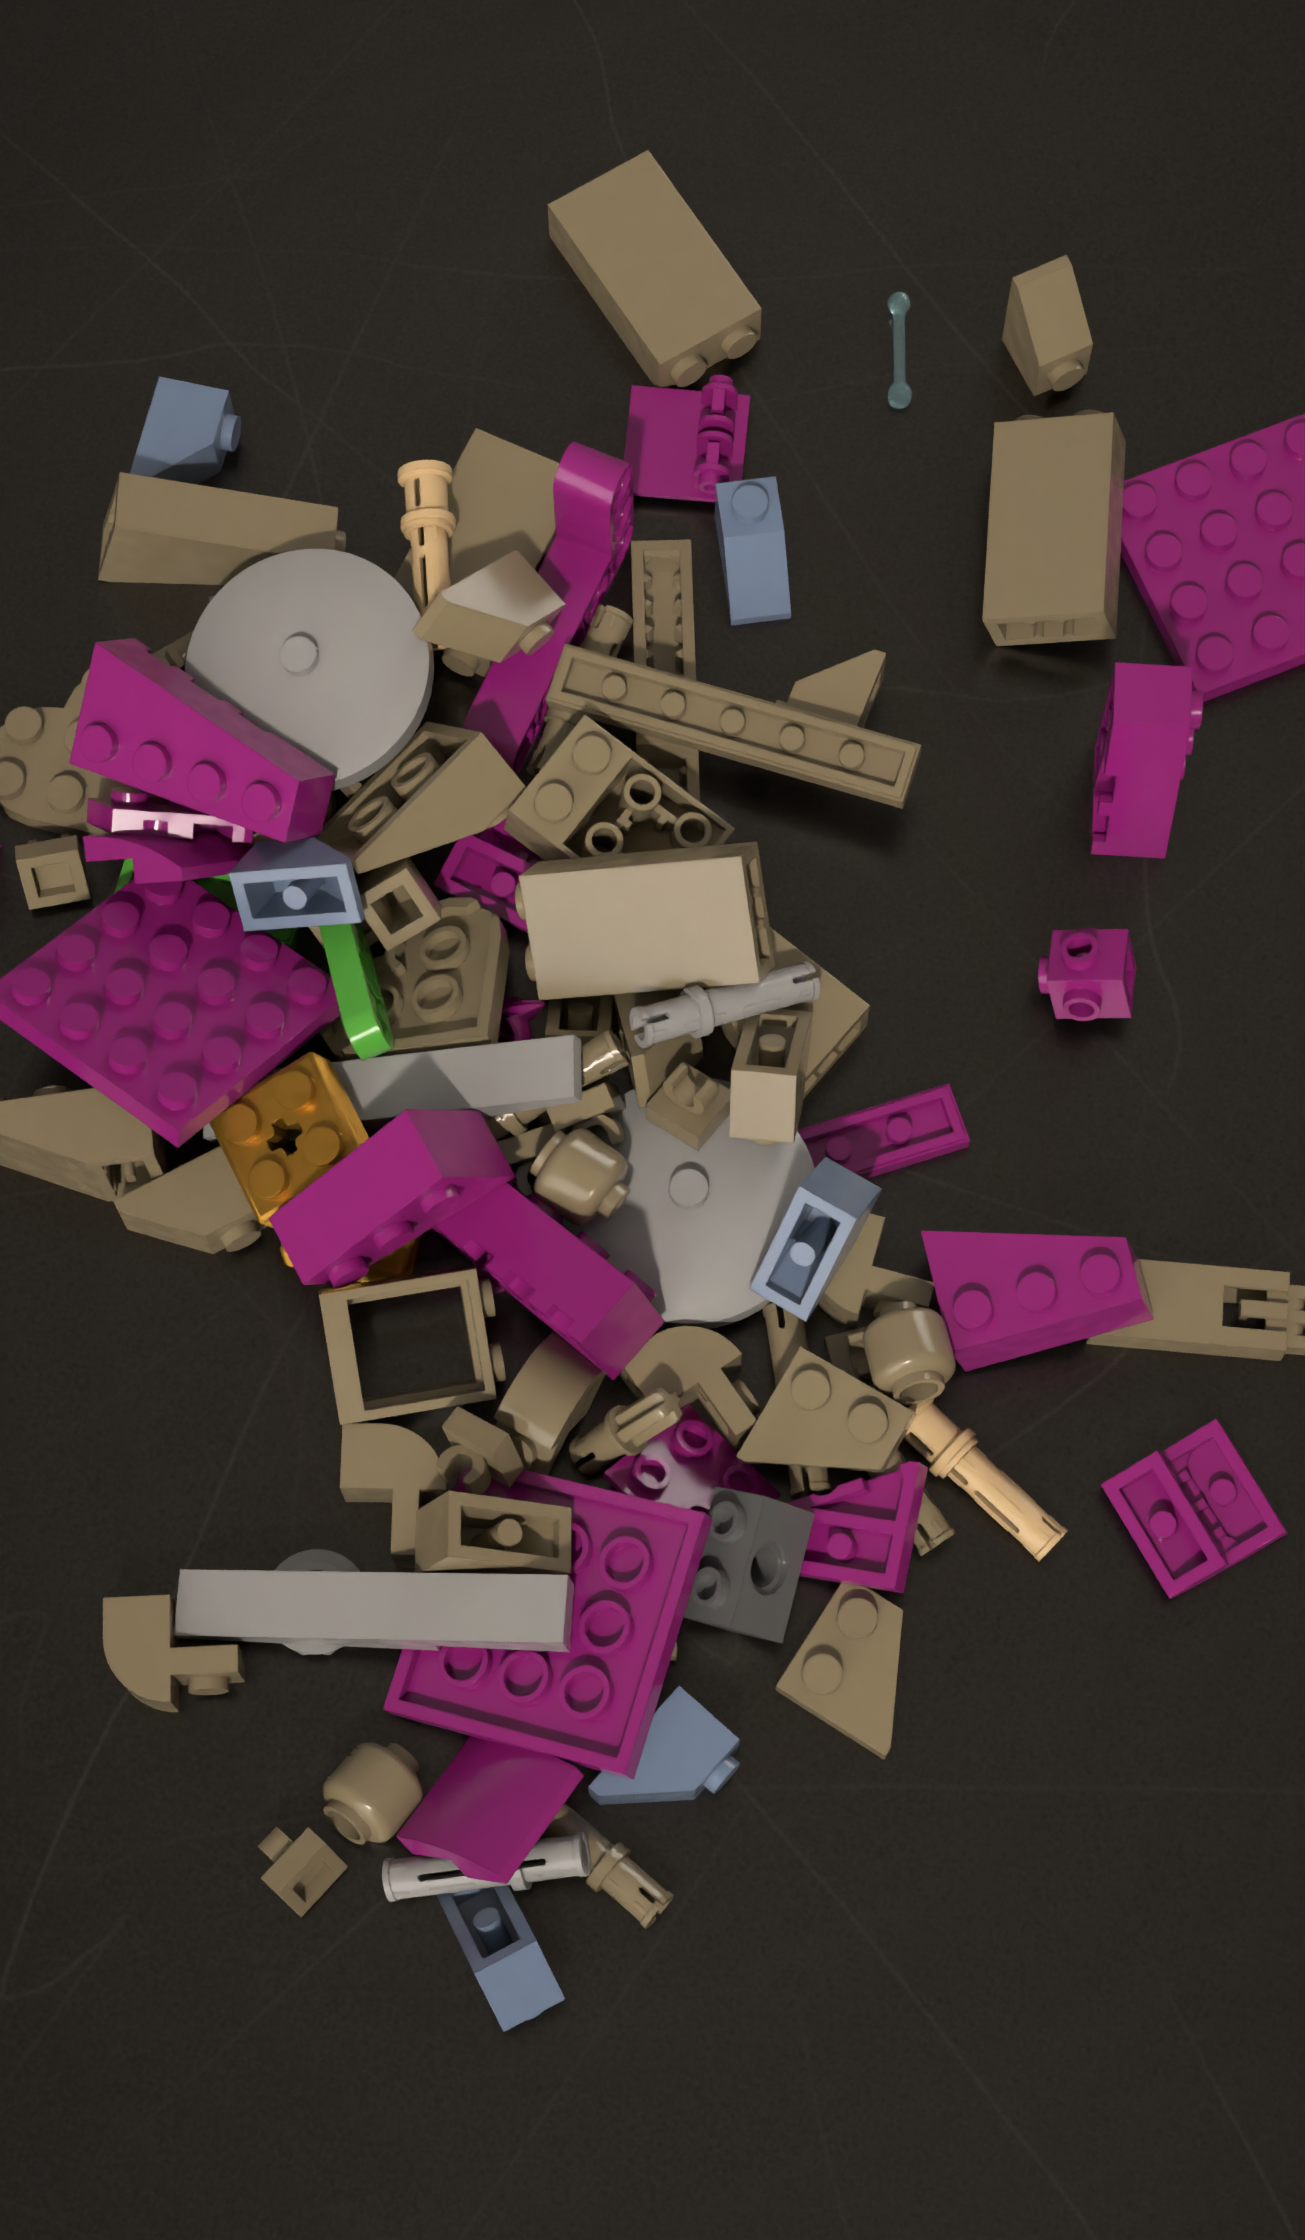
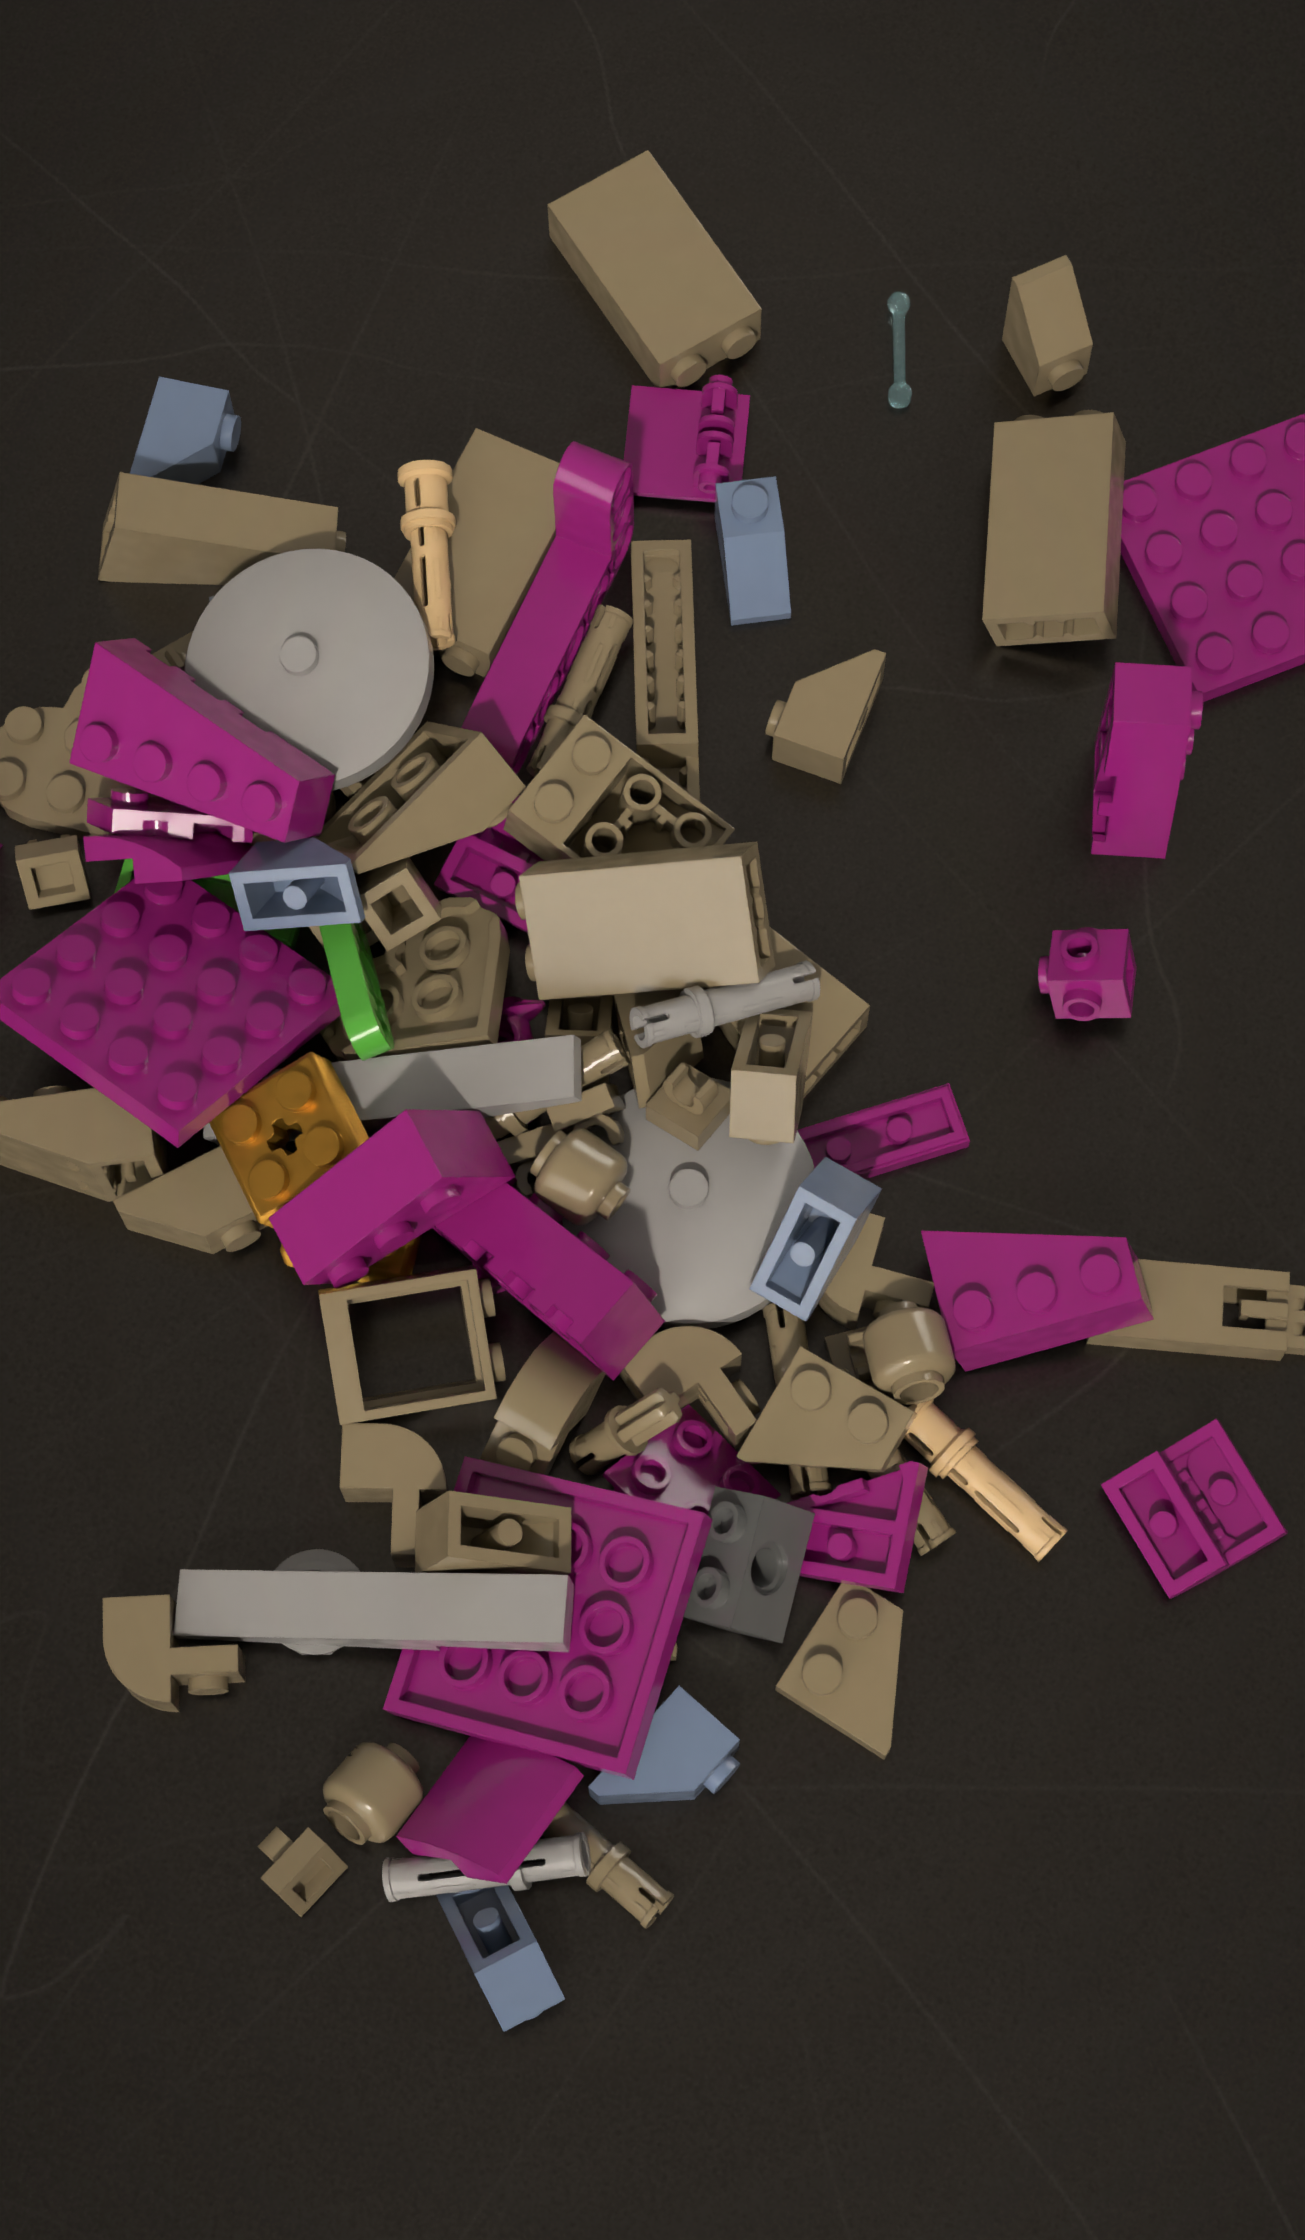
(478, 1447): dark tan tile -> none
(493, 611): dark tan slope -> none
(734, 726): dark tan tile -> none

